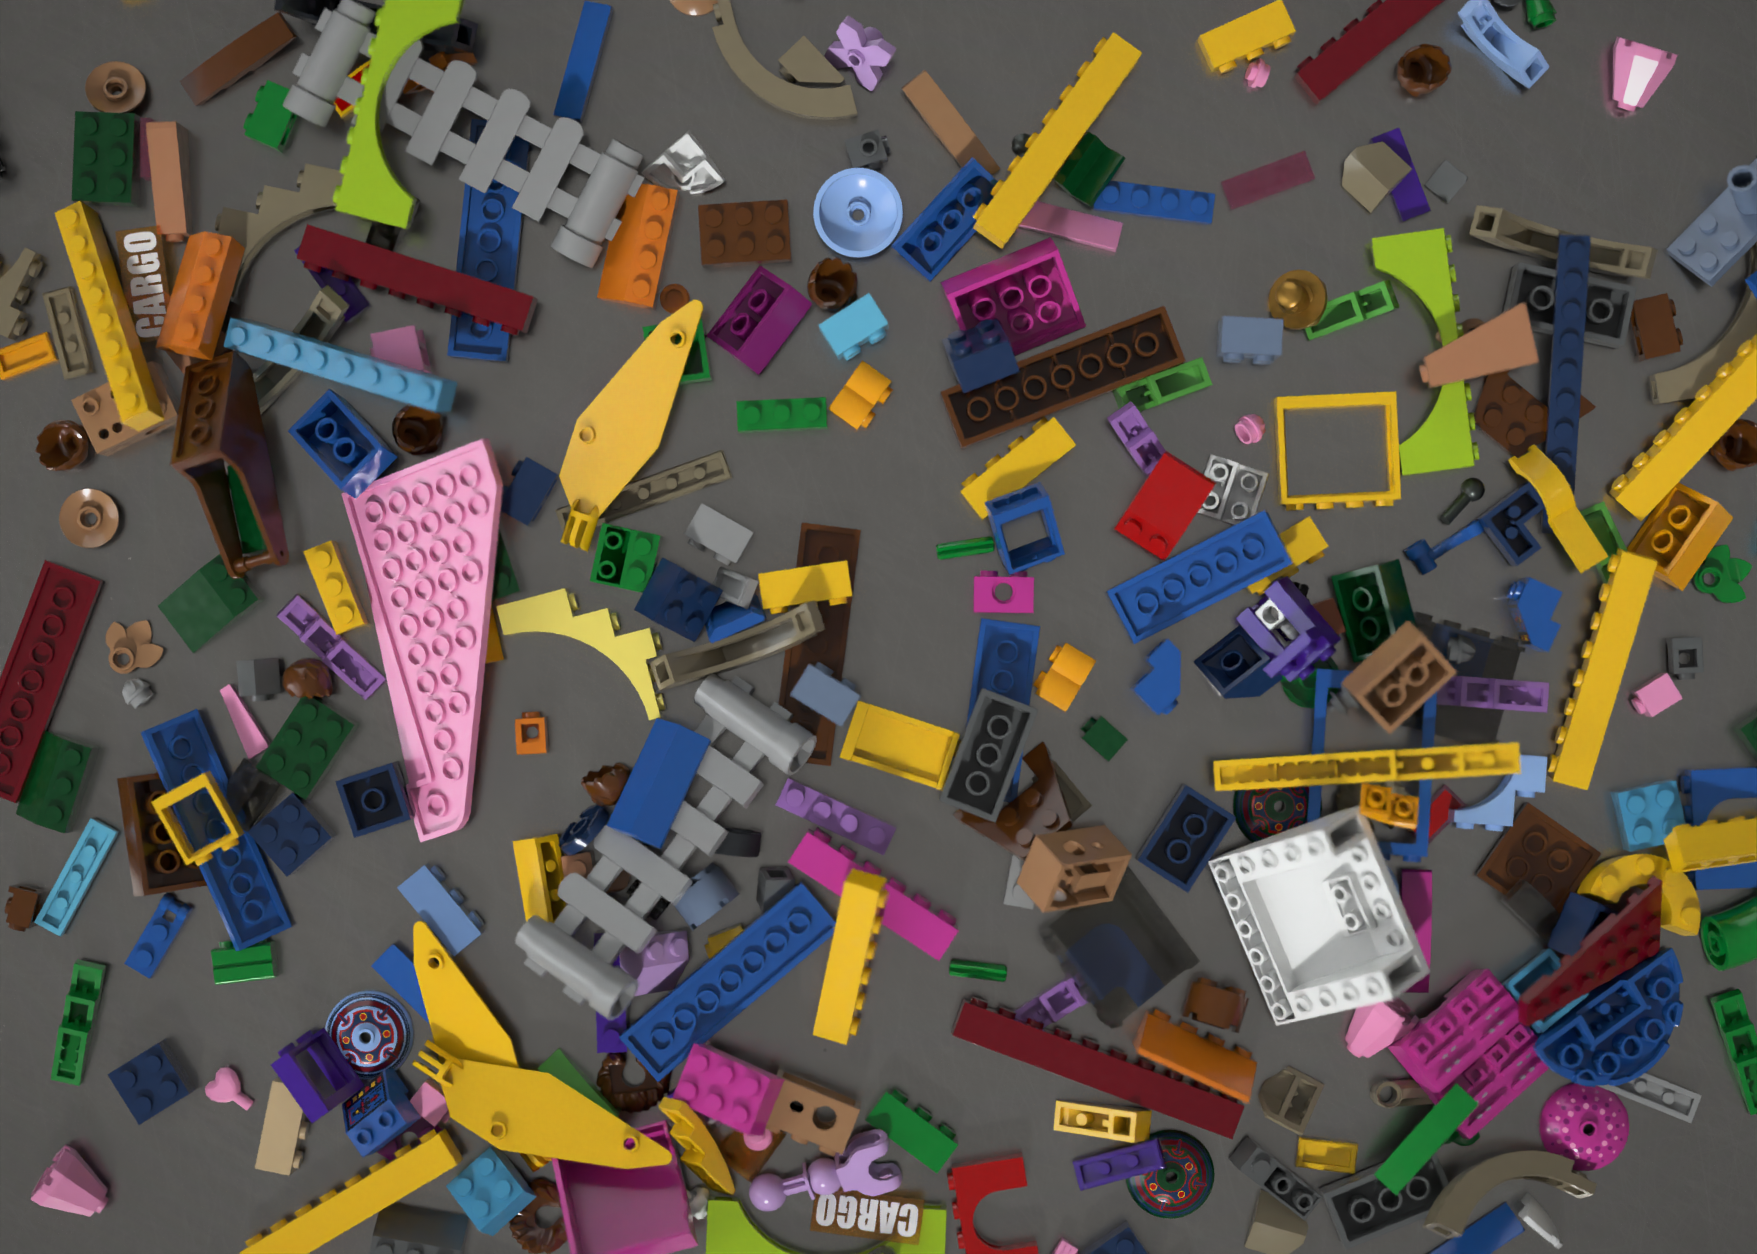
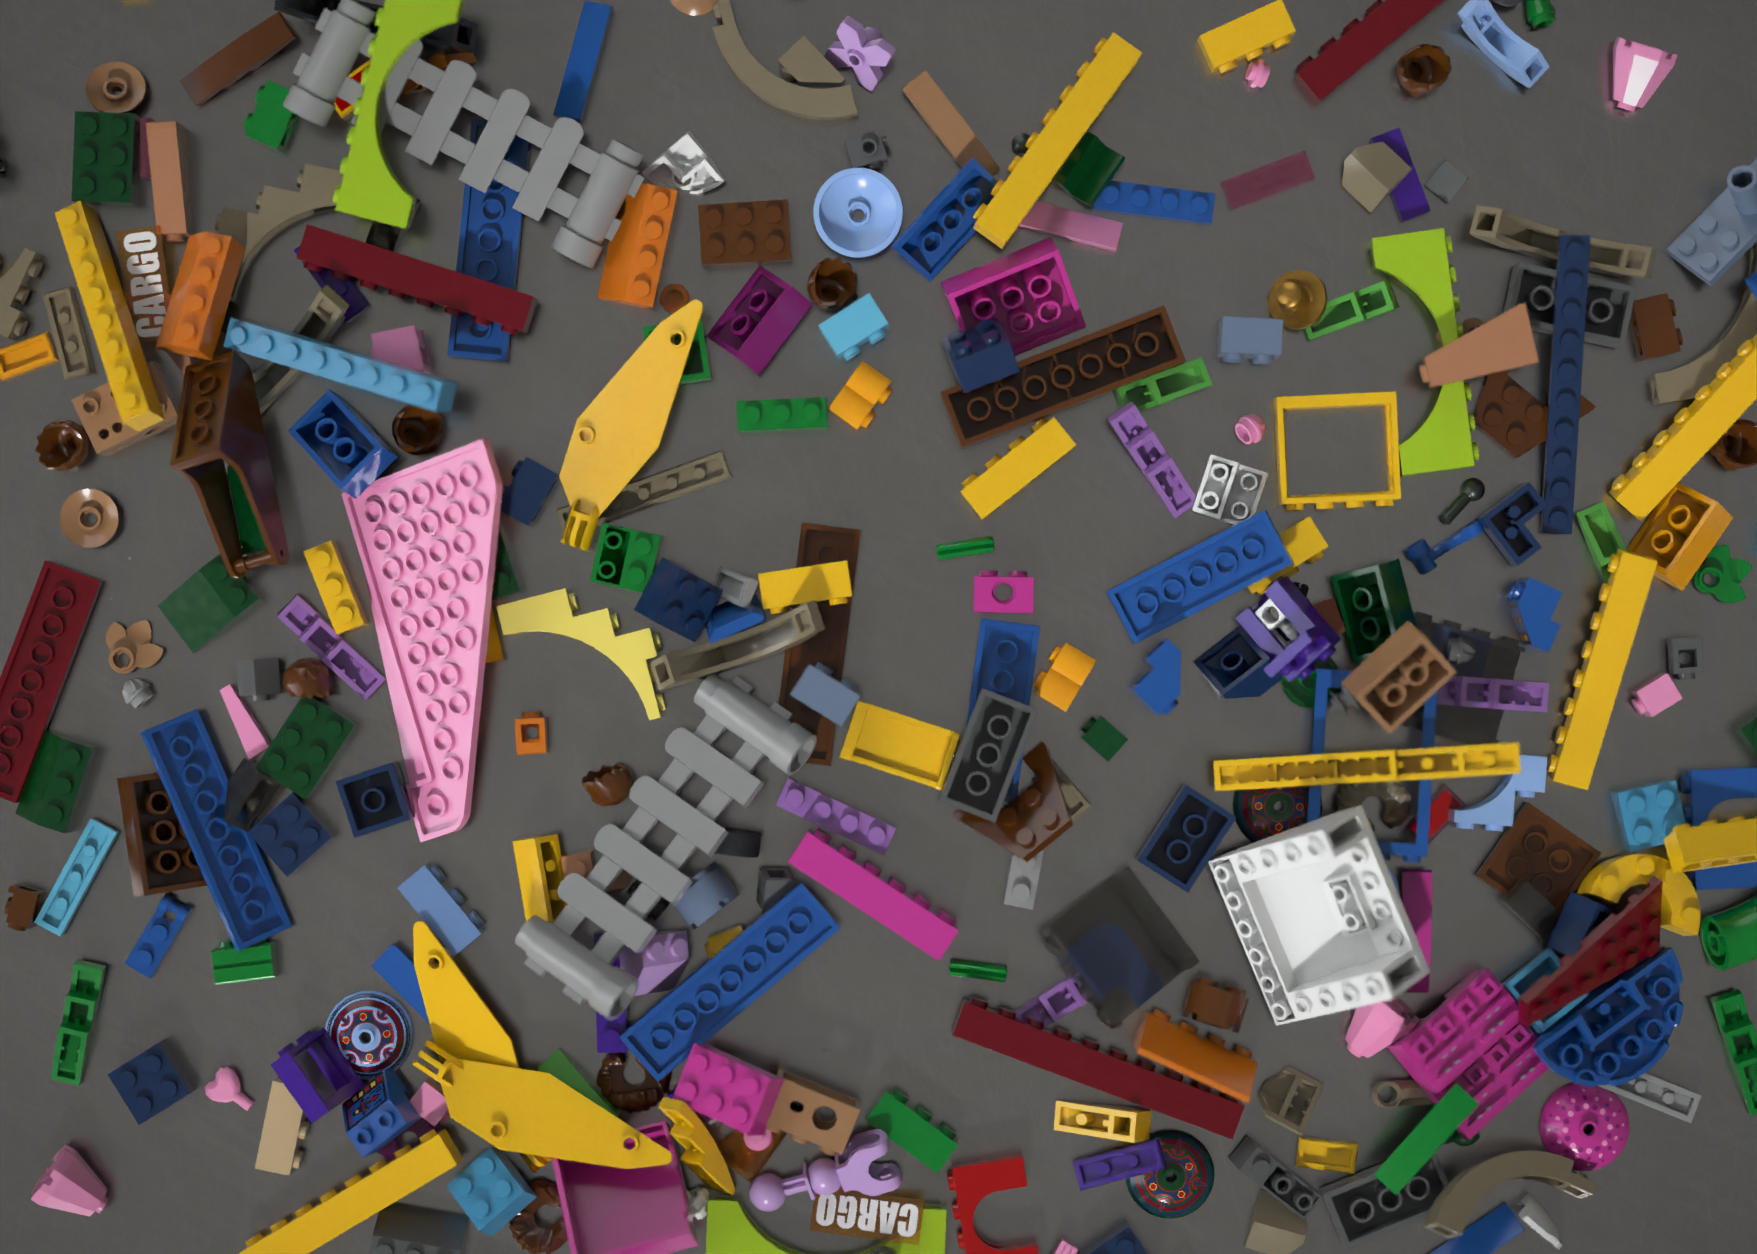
(175, 830): yellow window -> none
(580, 834): dark blue tile -> none
(659, 782): blue slope -> none
(718, 534): light grey brick -> none
(850, 955): yellow brick -> none
(1017, 505): blue window -> none
(1077, 862): medium nougat piece -> none
(1165, 505): red slope -> none
(1387, 807): light orange slope -> none
(1561, 508): yellow piece -> none

